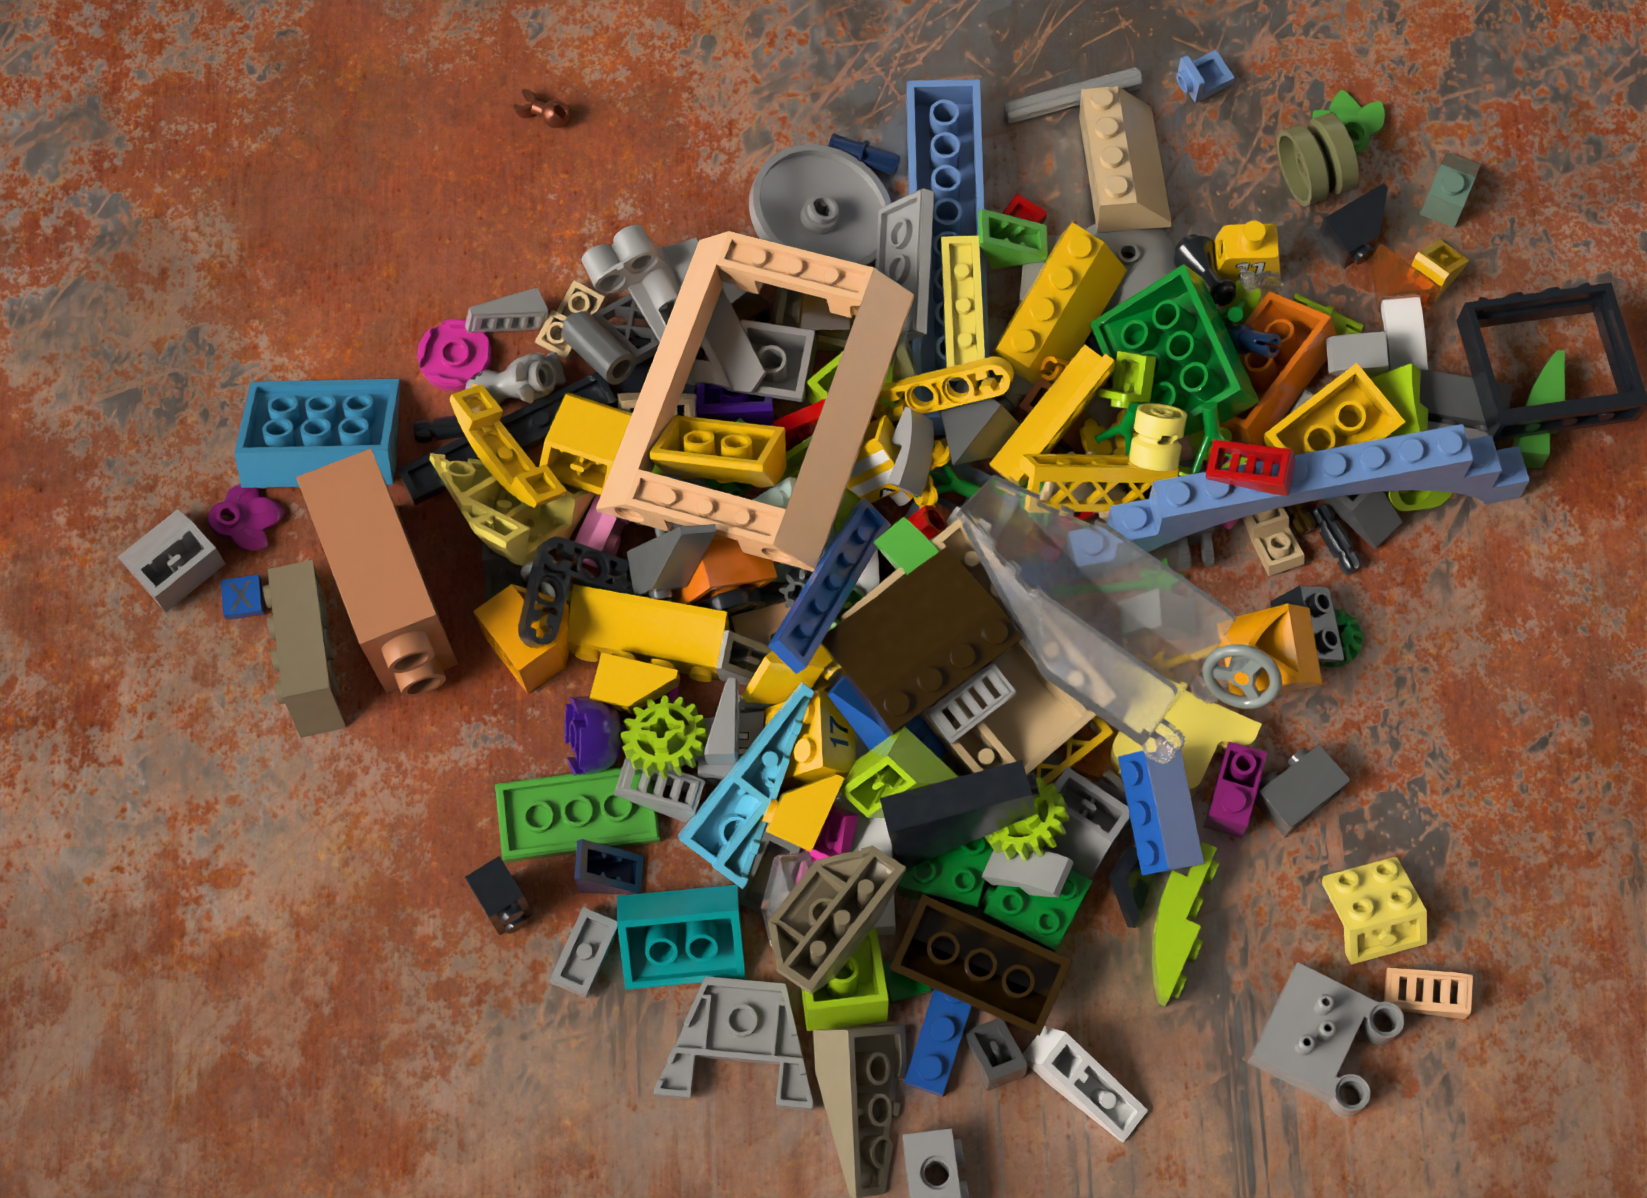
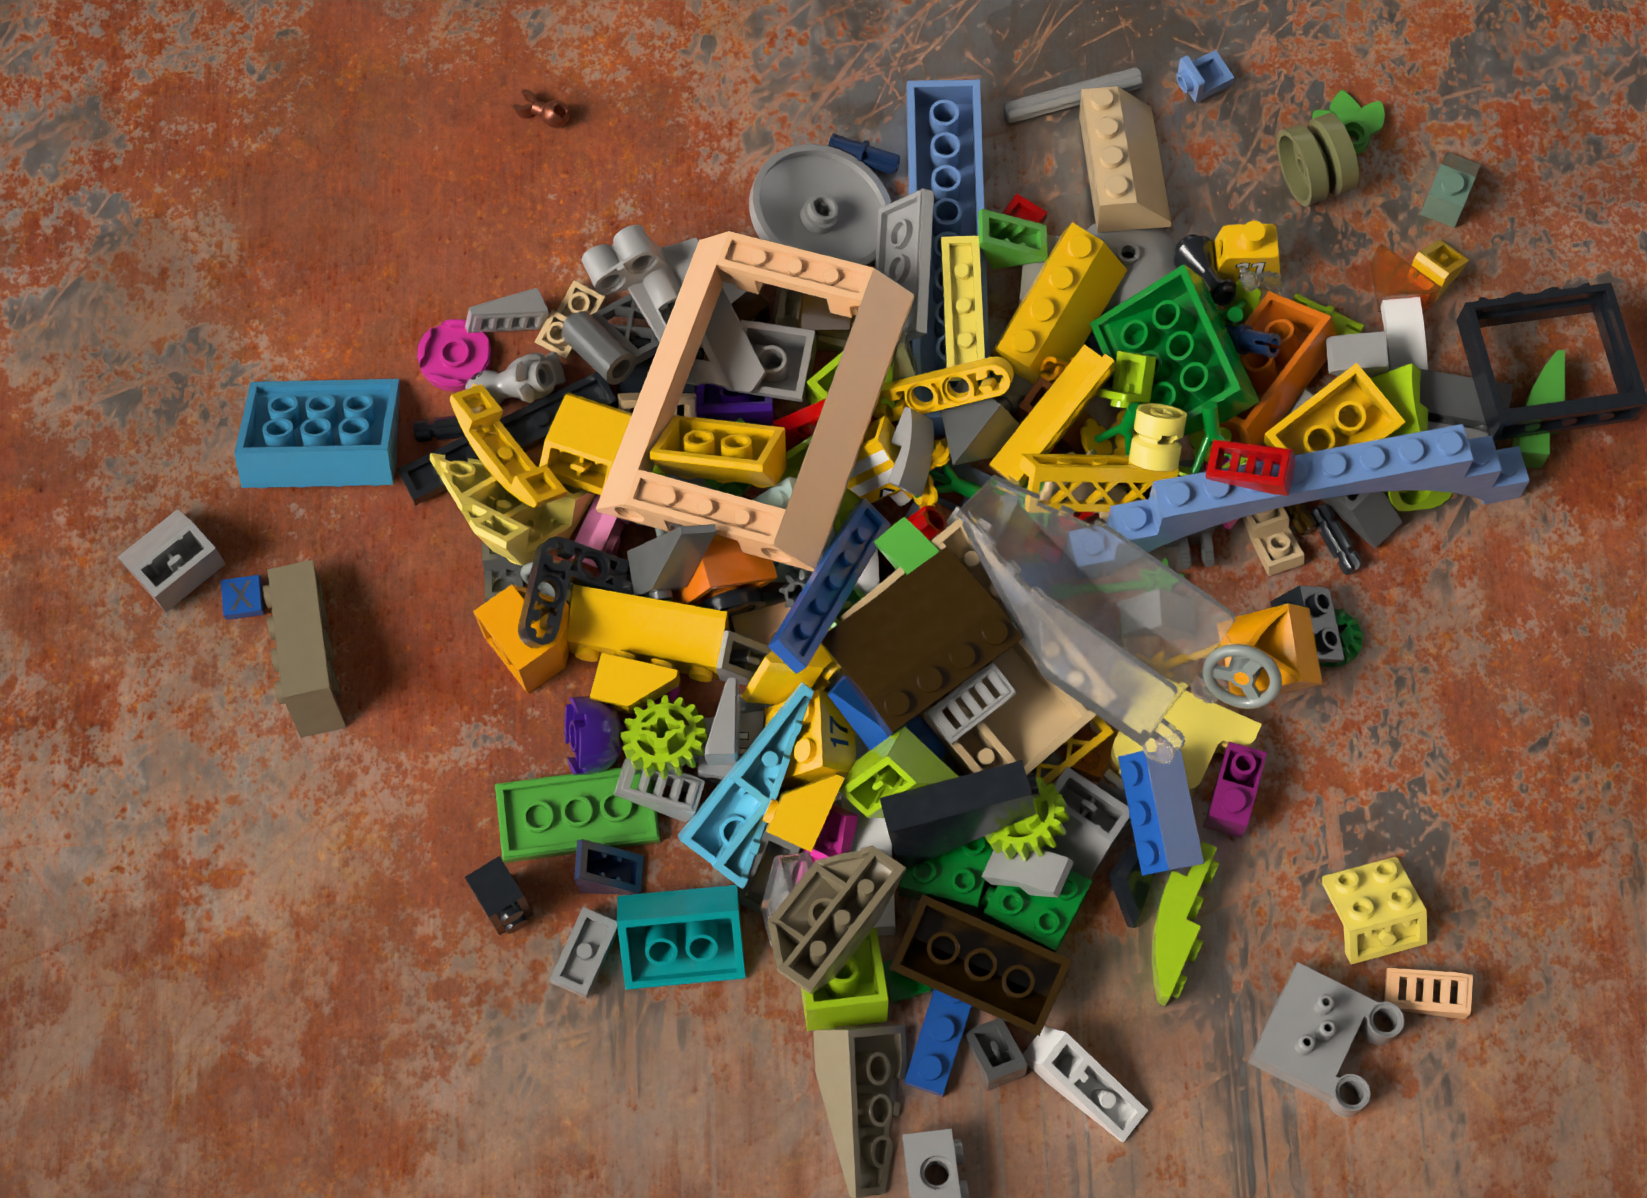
(251, 517): magenta plate -> none
(378, 574): nougat brick -> none
(739, 1024): light grey wing -> none
(1301, 789): dark grey brick -> none
(1355, 228): black slope -> none

